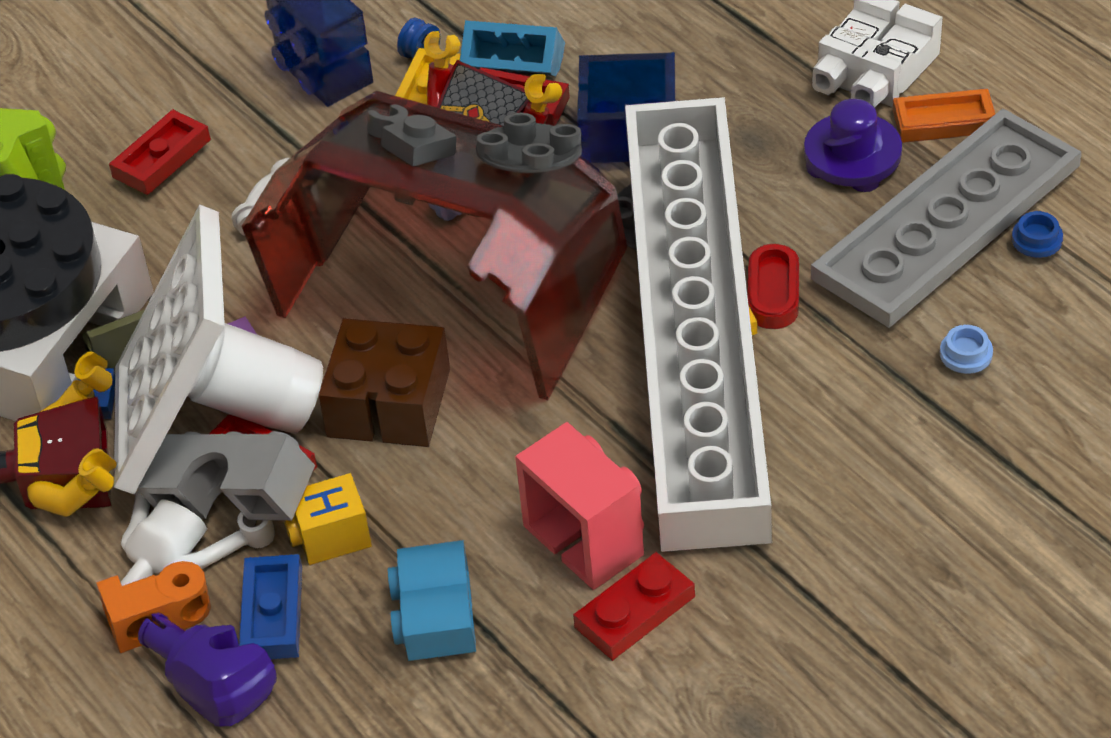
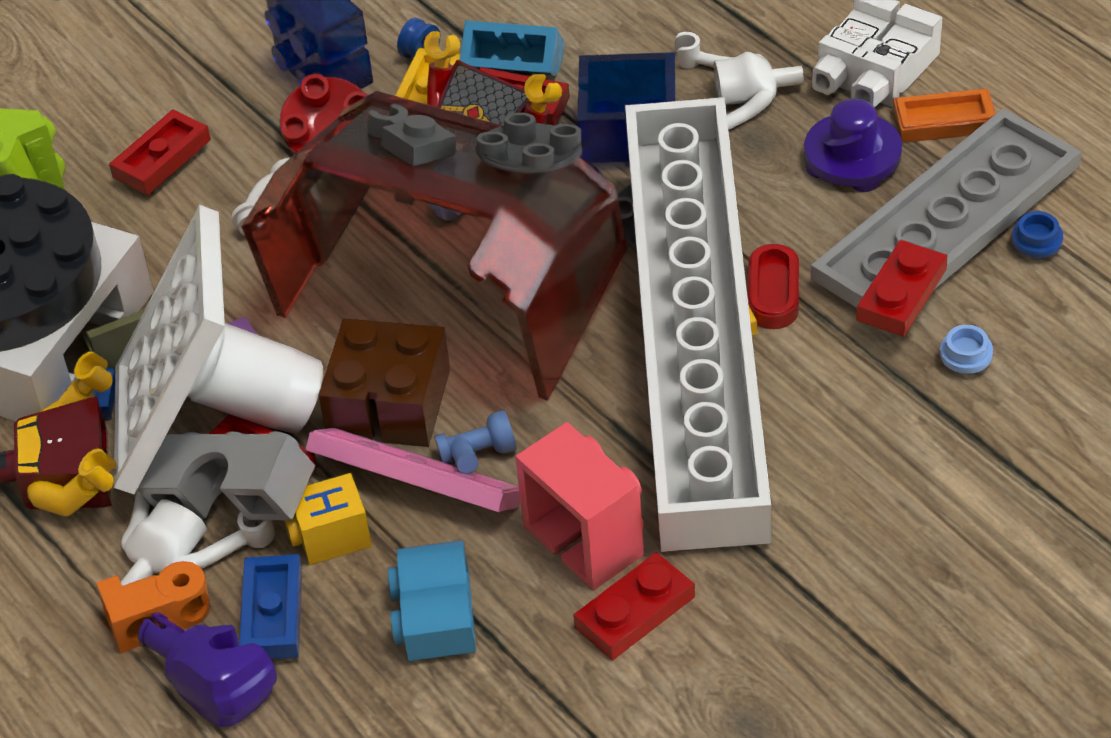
(315, 107): none -> red dish
(414, 469): none -> bright pink tile
(462, 446): none -> medium blue piece
(738, 78): none -> white piece
(901, 288): none -> red plate

